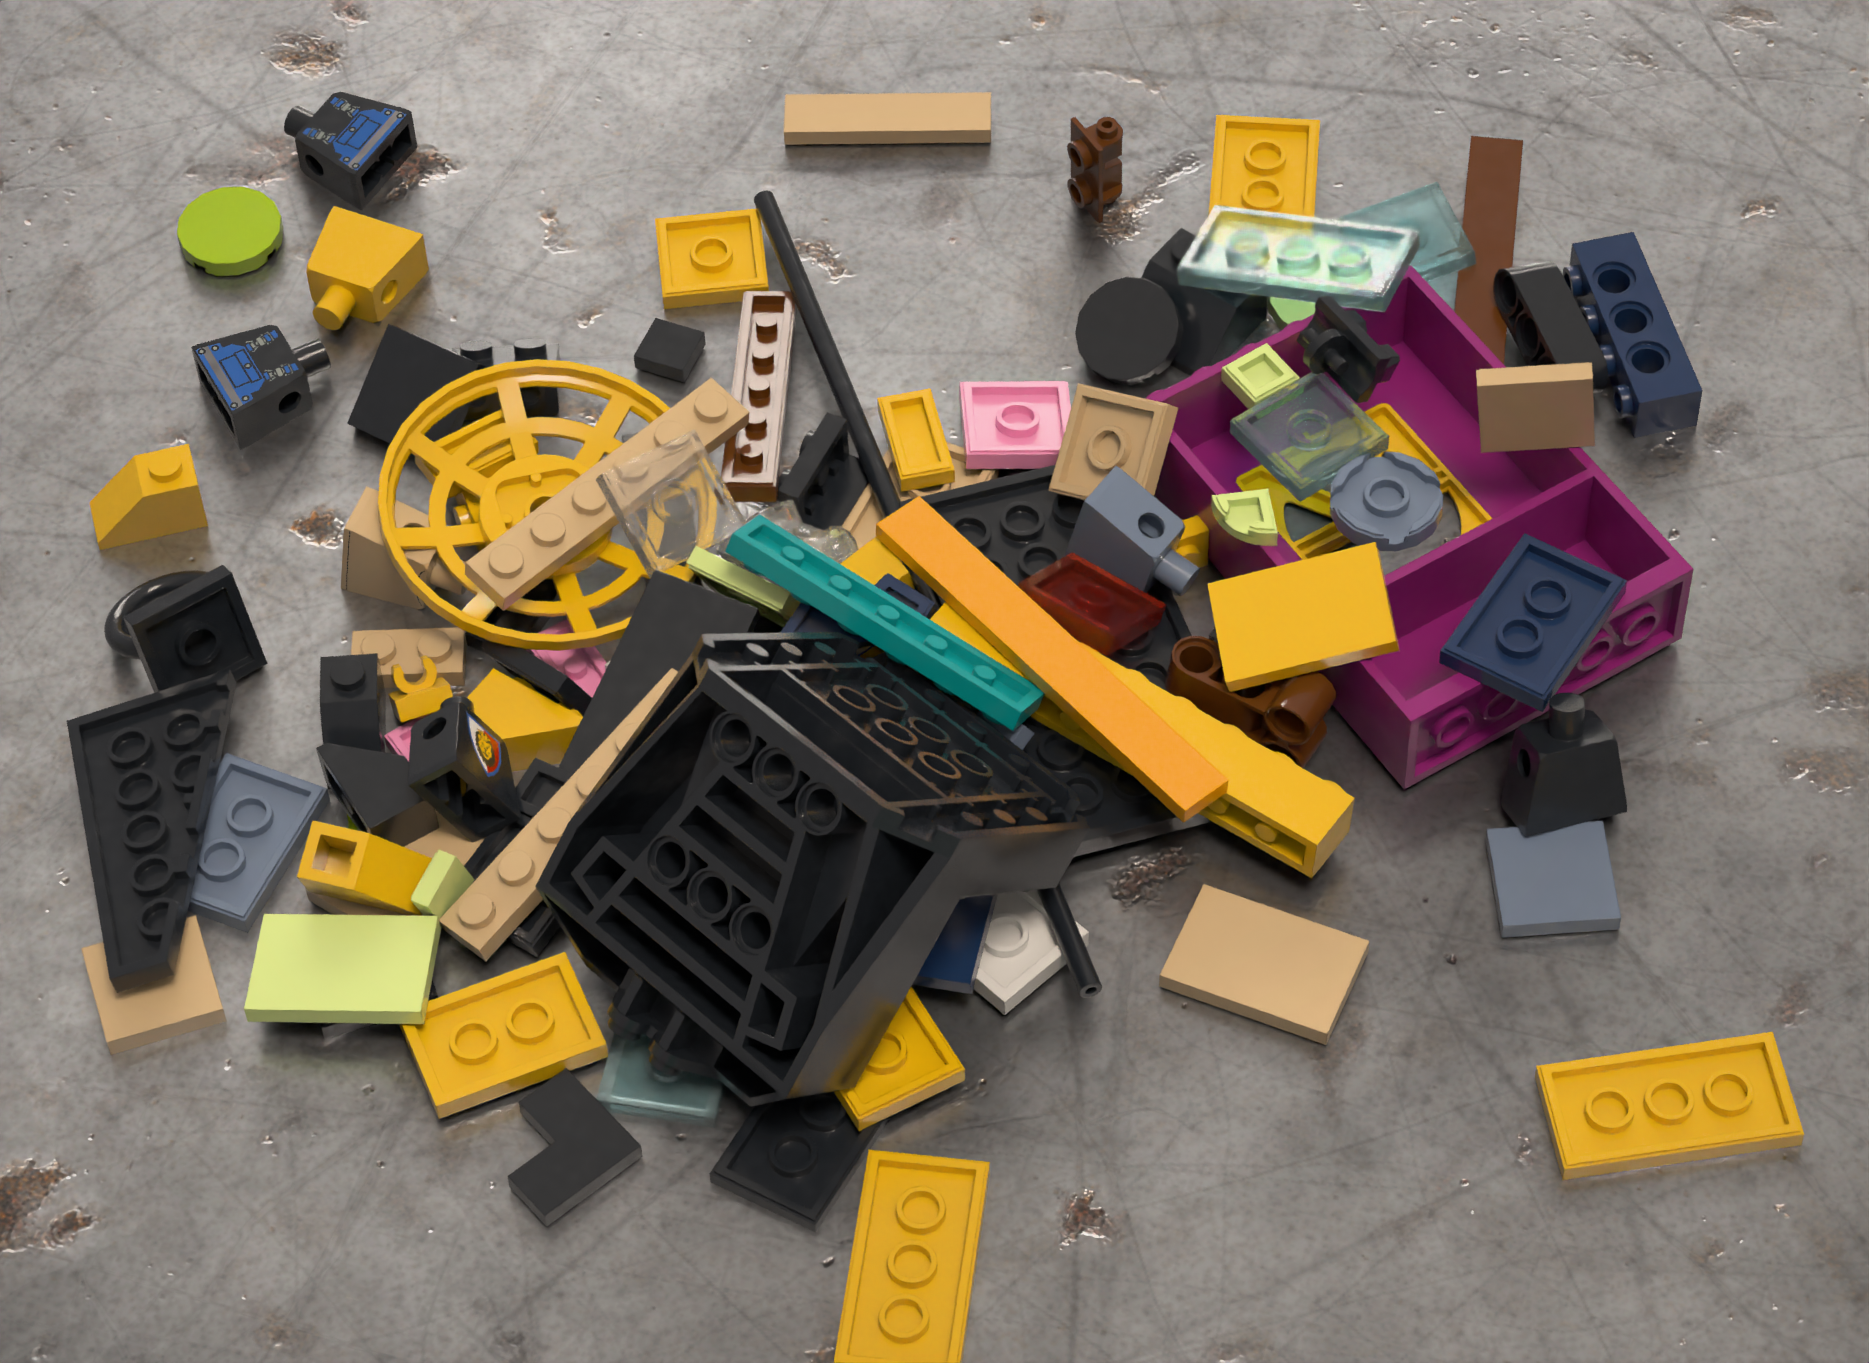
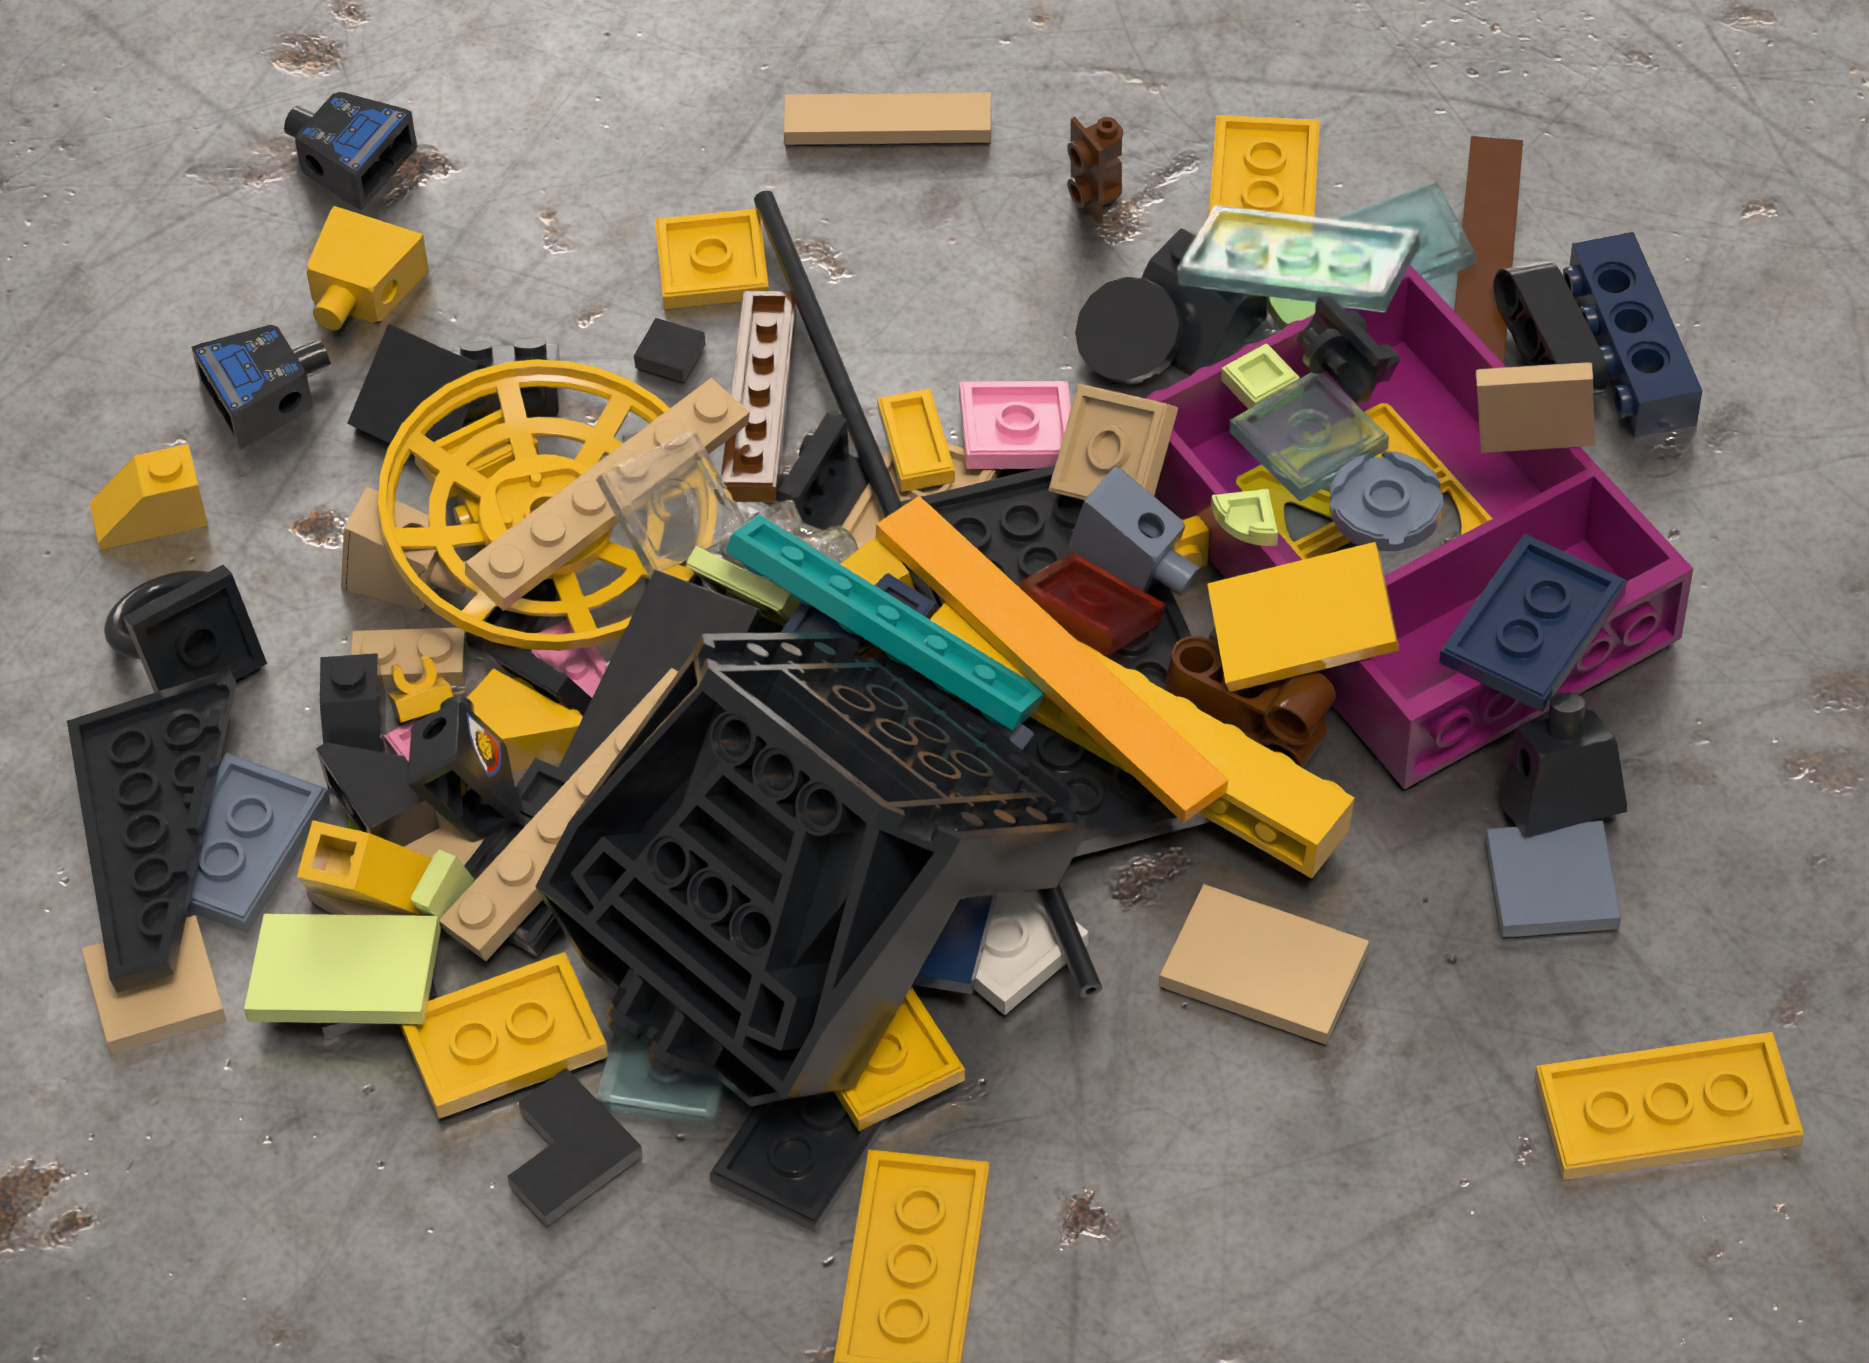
(230, 230): lime tile -> none

